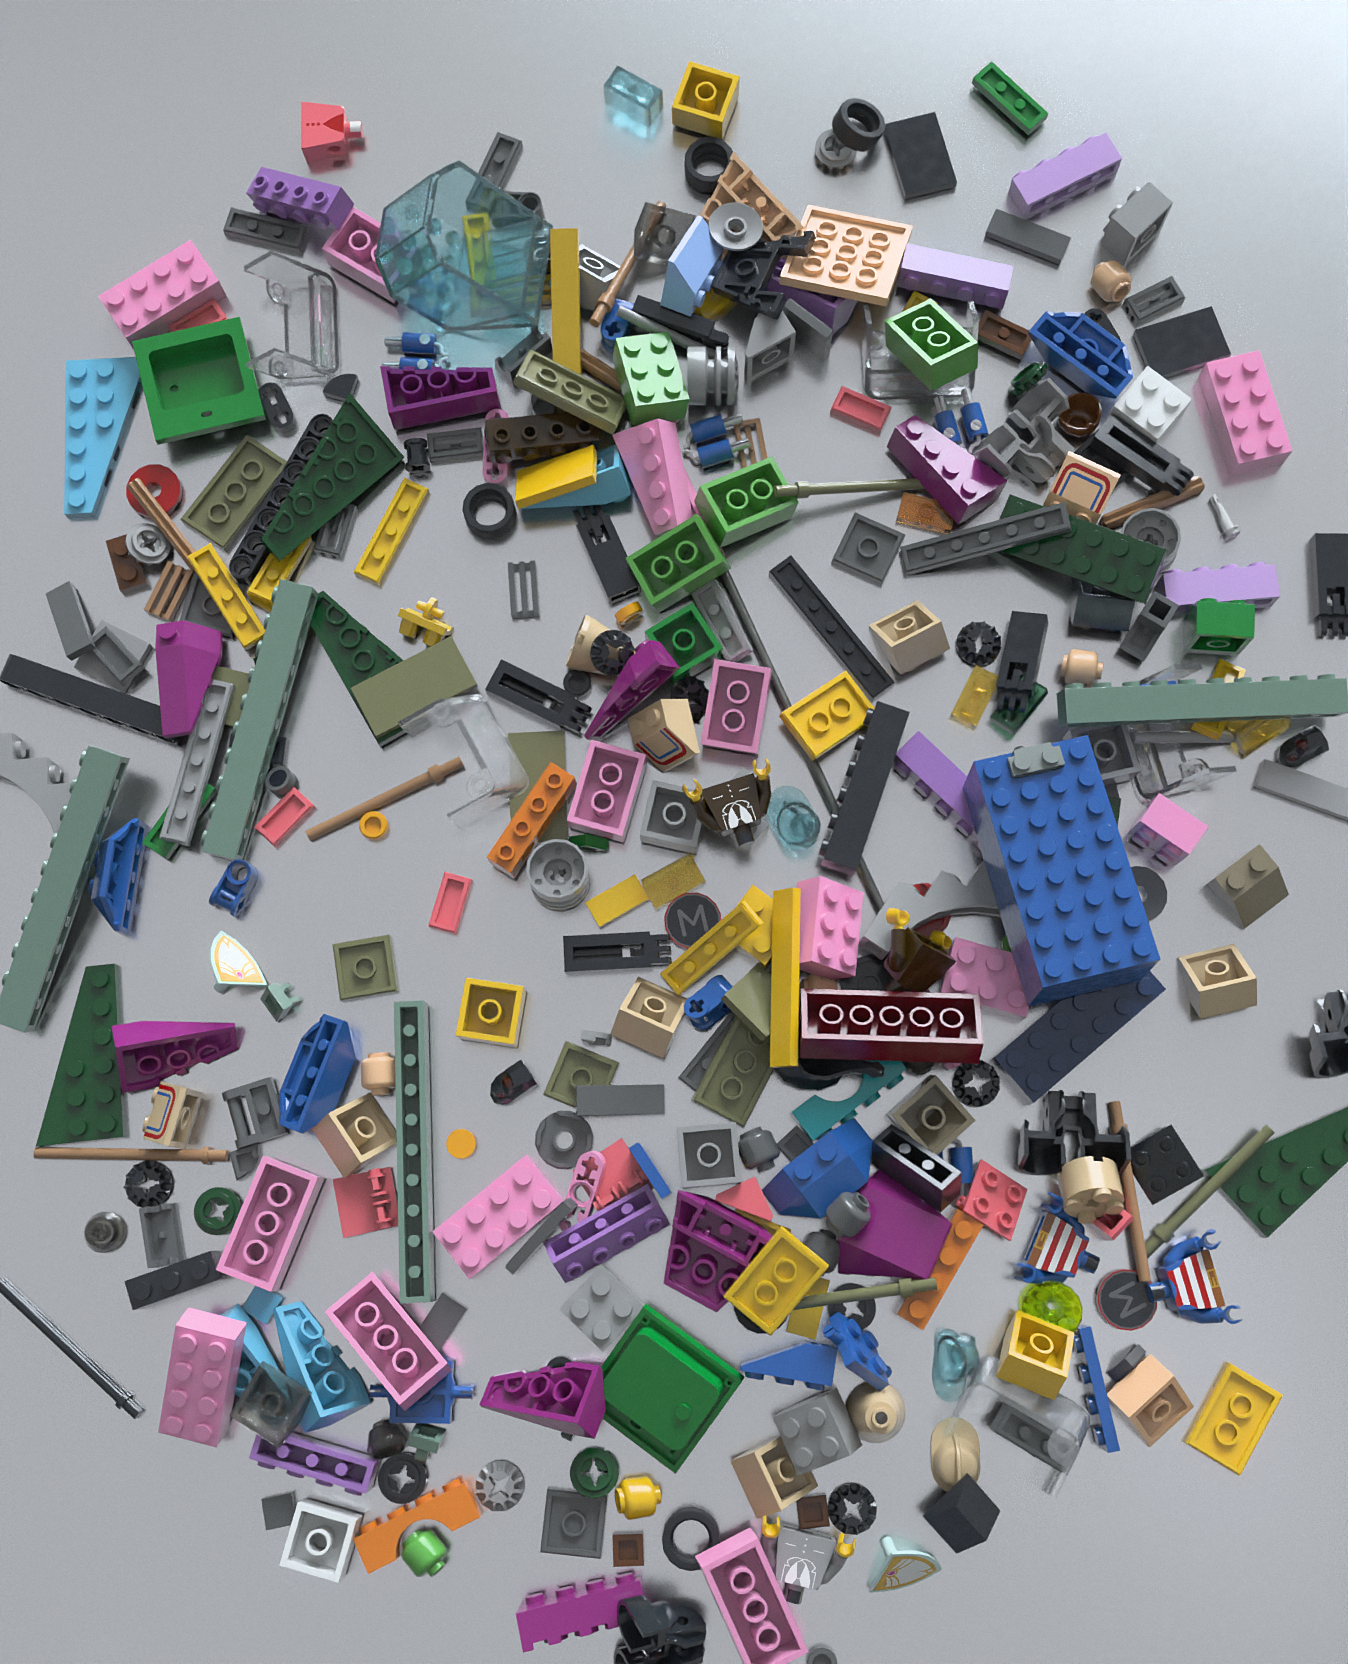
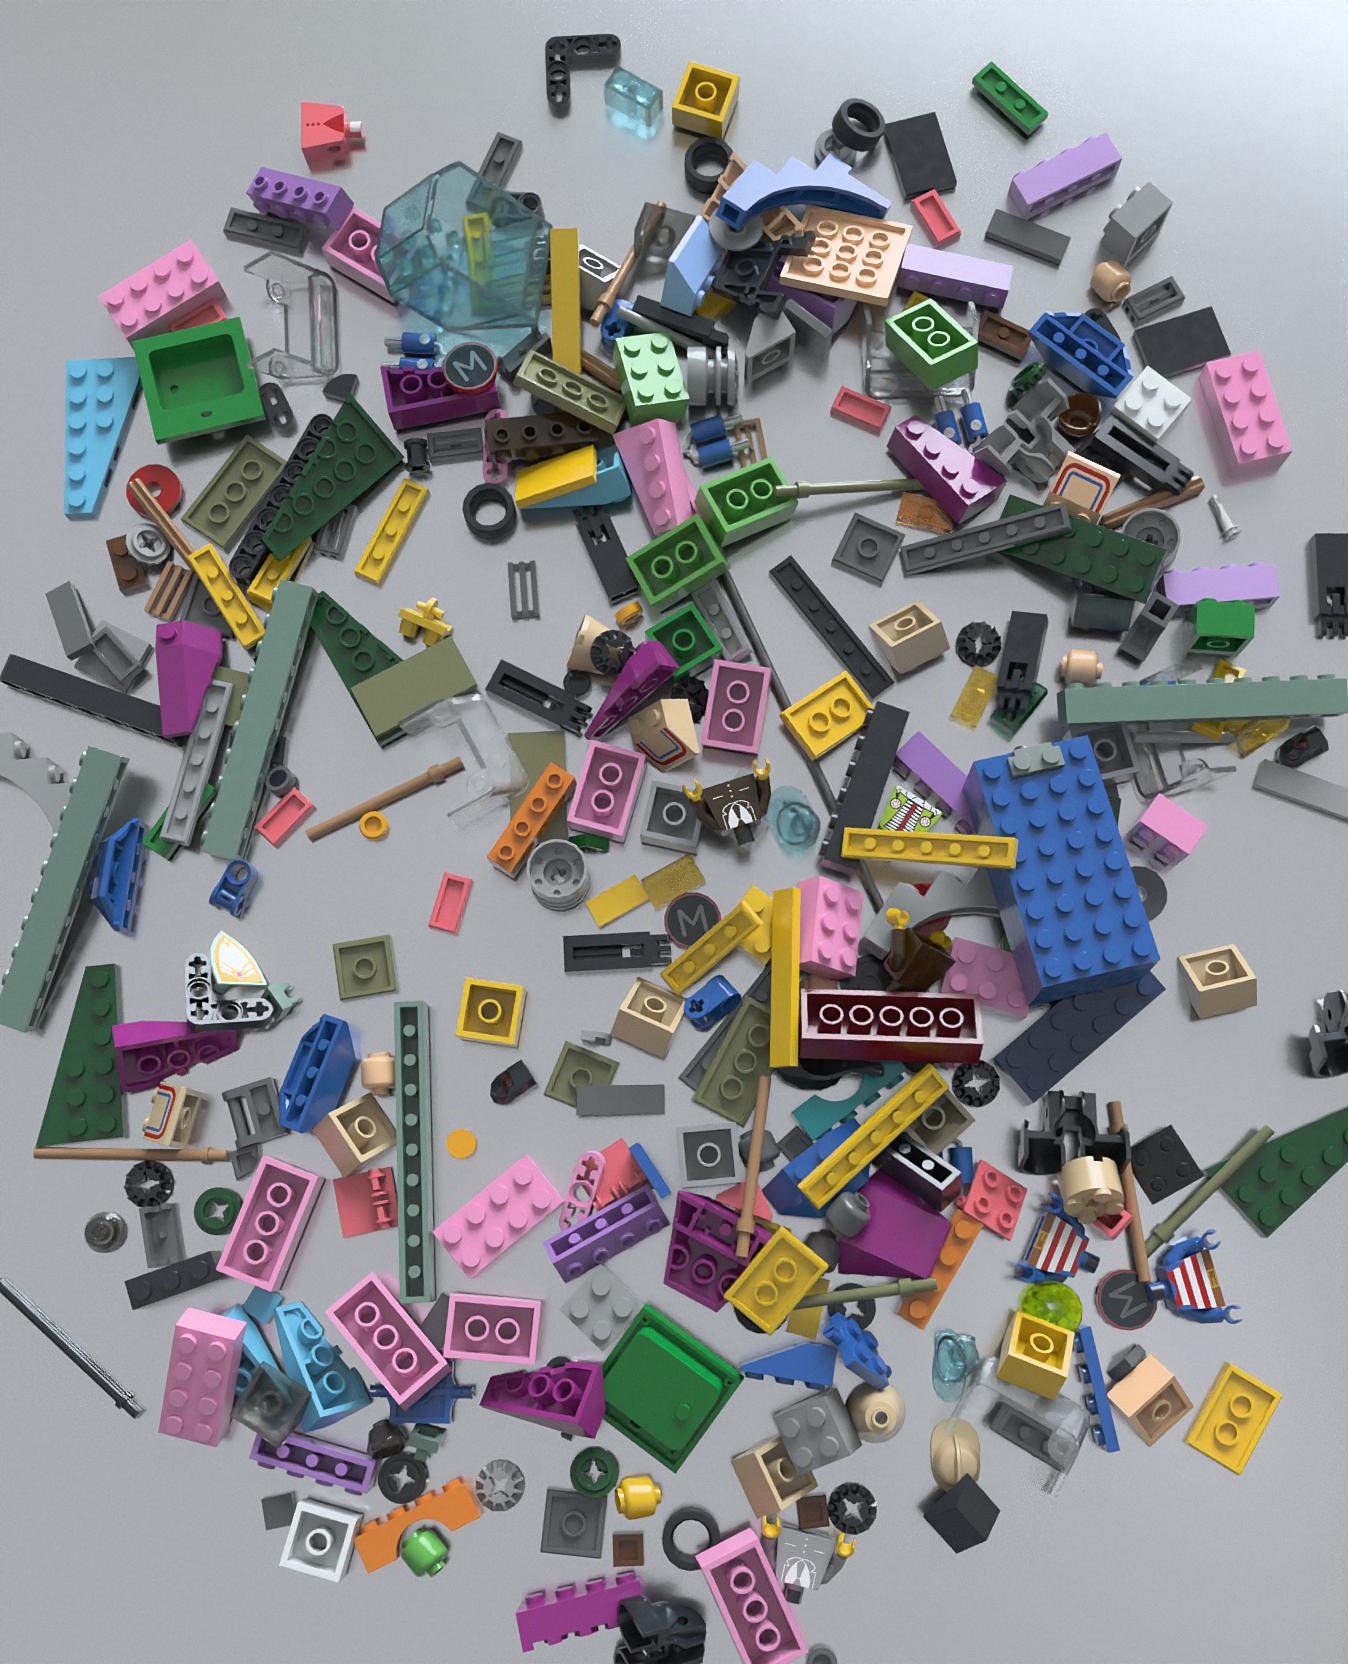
(212, 1009): none -> beam
(470, 368): none -> tile
(492, 1328): none -> bright pink brick
(541, 1235): dark grey tile -> none
(563, 1122): dark grey tile -> none
(569, 56): none -> black beam
(745, 1224): none -> medium nougat bar
(752, 1000): olive tile -> none
(797, 184): none -> arch
(873, 1136): none -> yellow tile
(902, 1568): shield -> none
(908, 813): none -> torso
(930, 848): none -> yellow tile
(935, 218): none -> coral tile
(1250, 886): dark tan slope -> none

